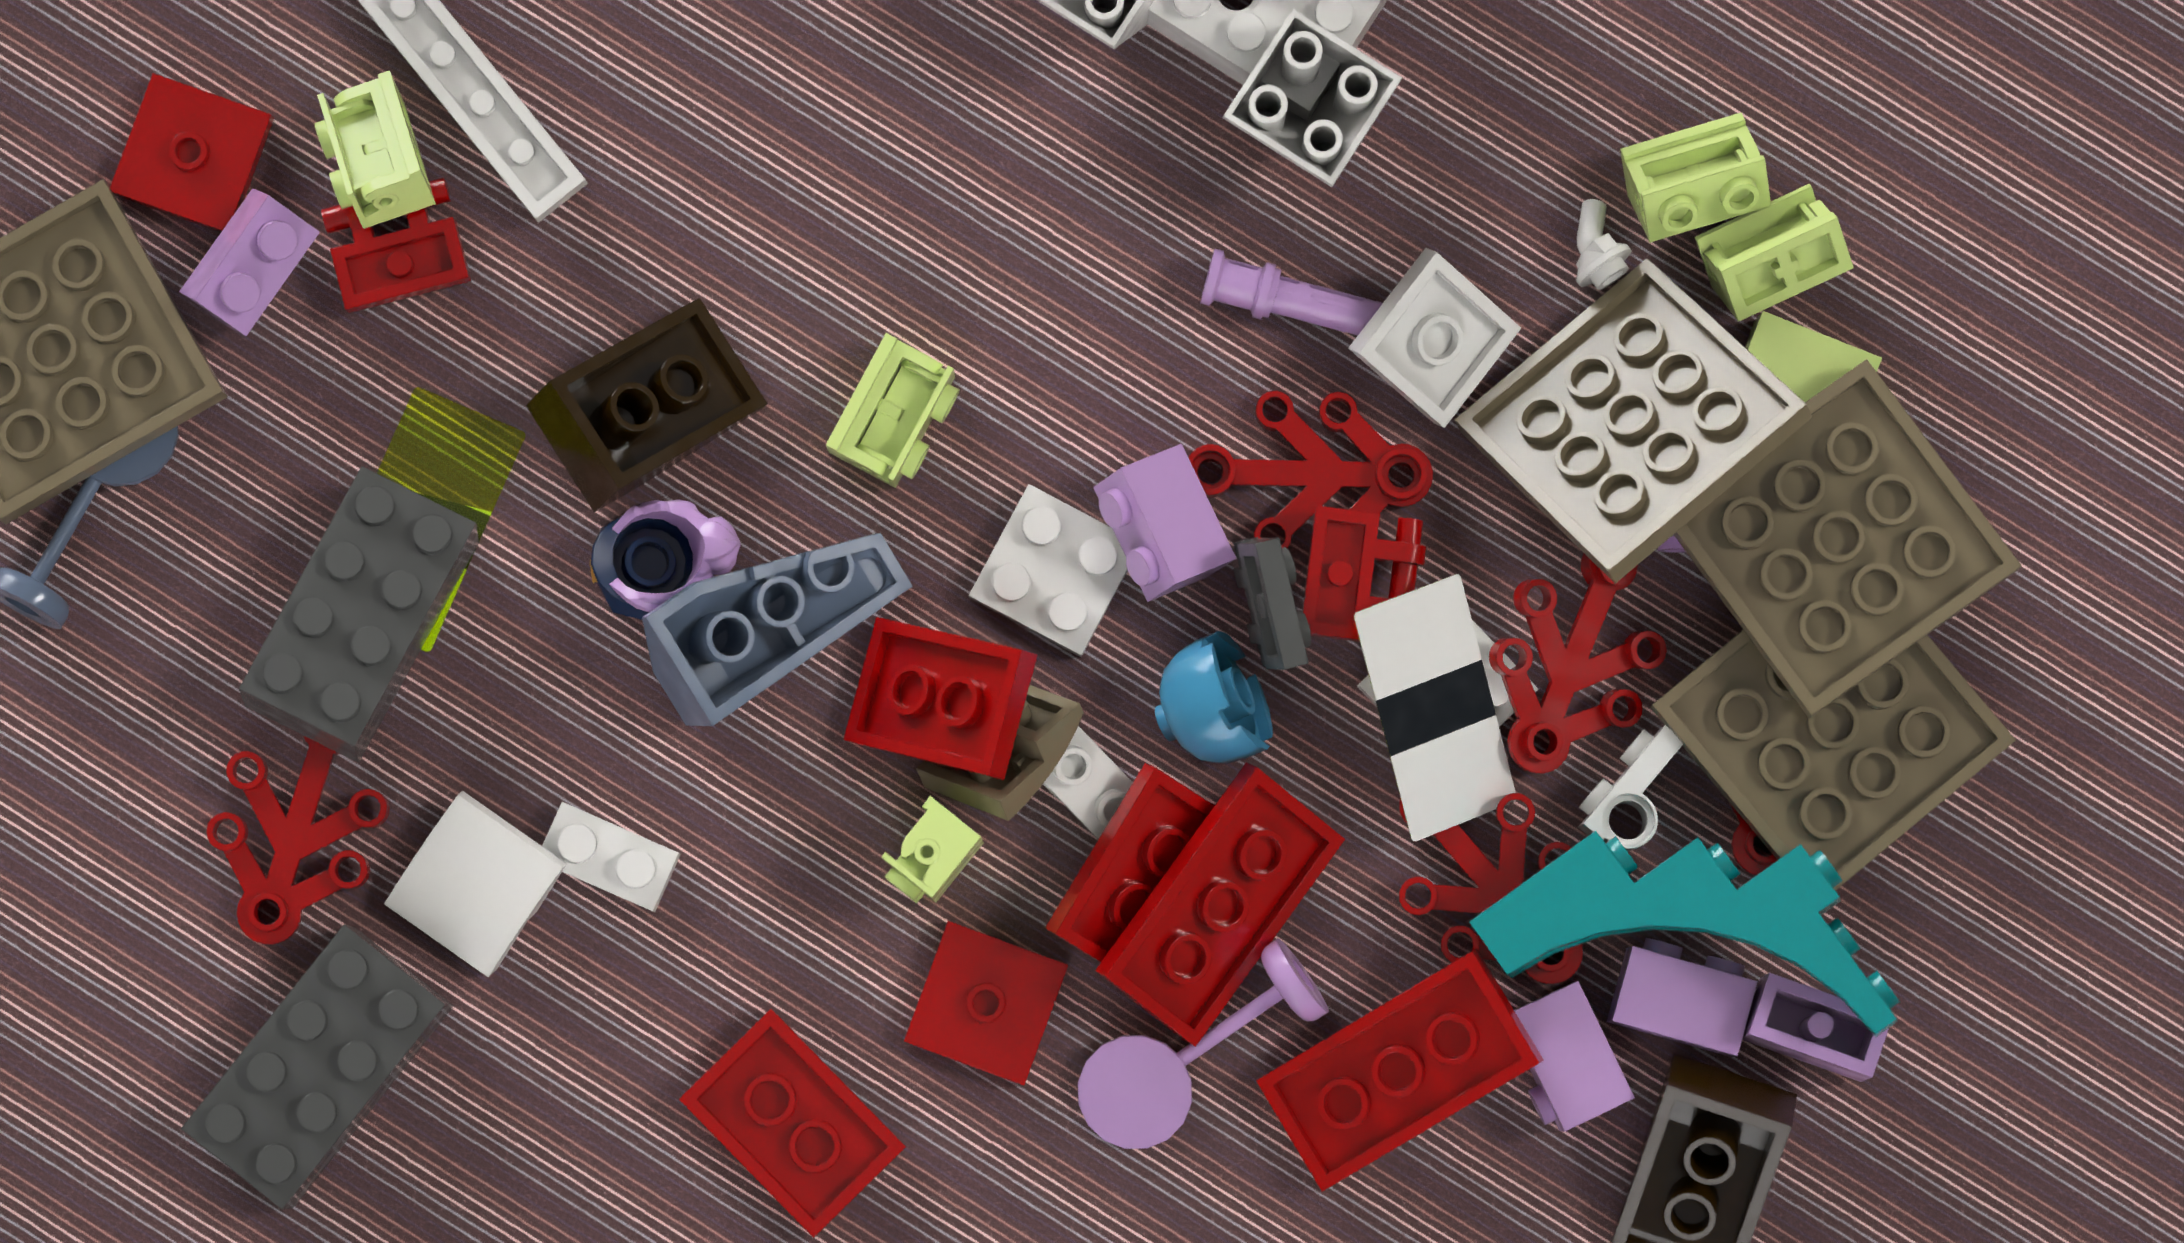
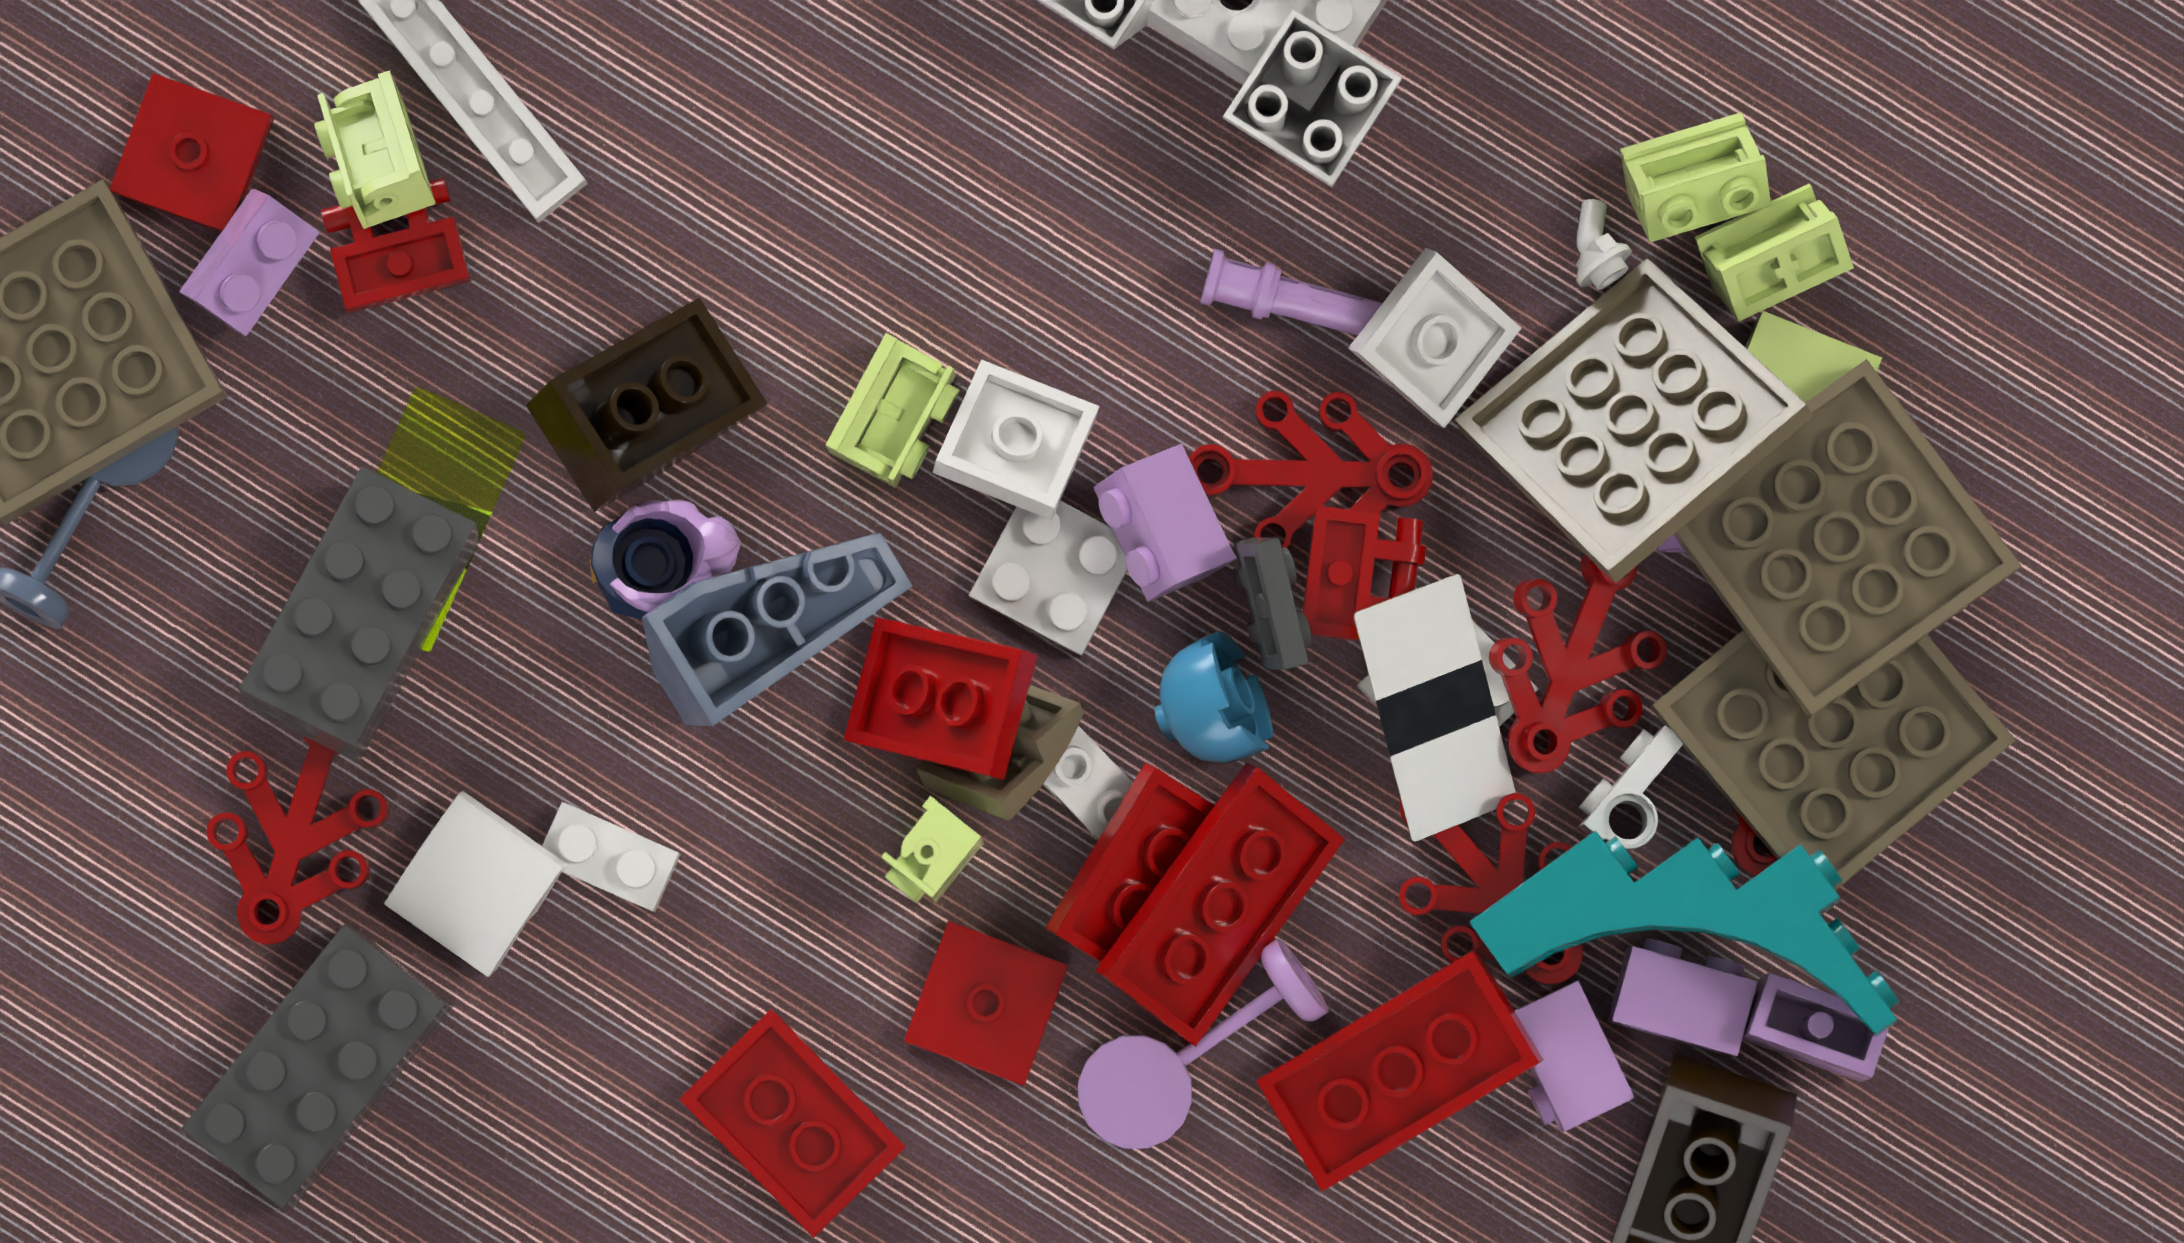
(1016, 439): none -> white plate

